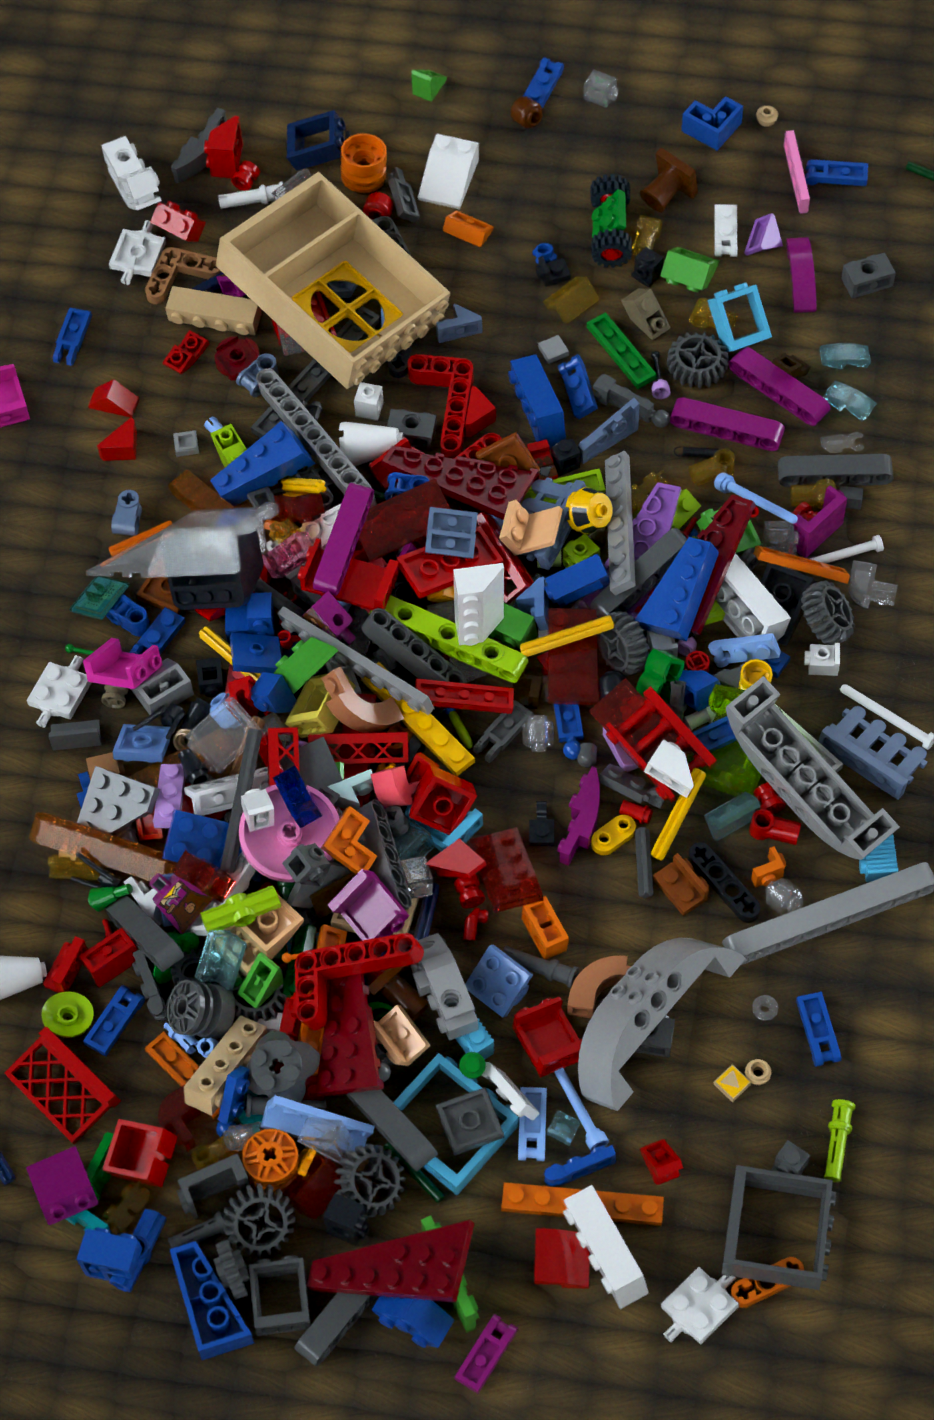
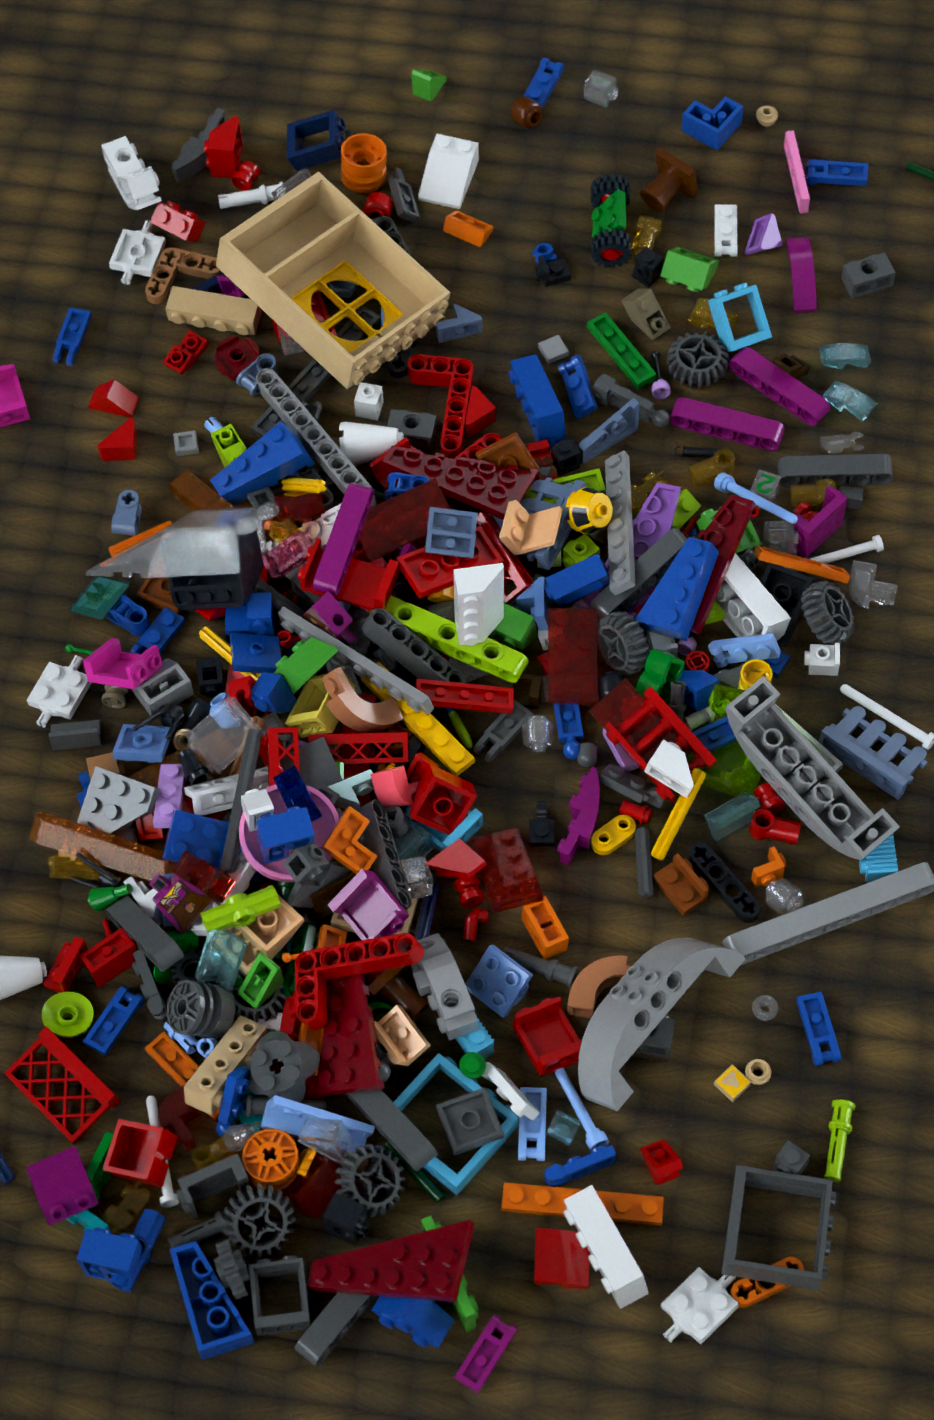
(168, 1199): none -> white bar
(283, 832): none -> blue brick
(567, 636): yellow axle -> none
(572, 299): clear yellow panel -> none
(766, 486): none -> clear brick

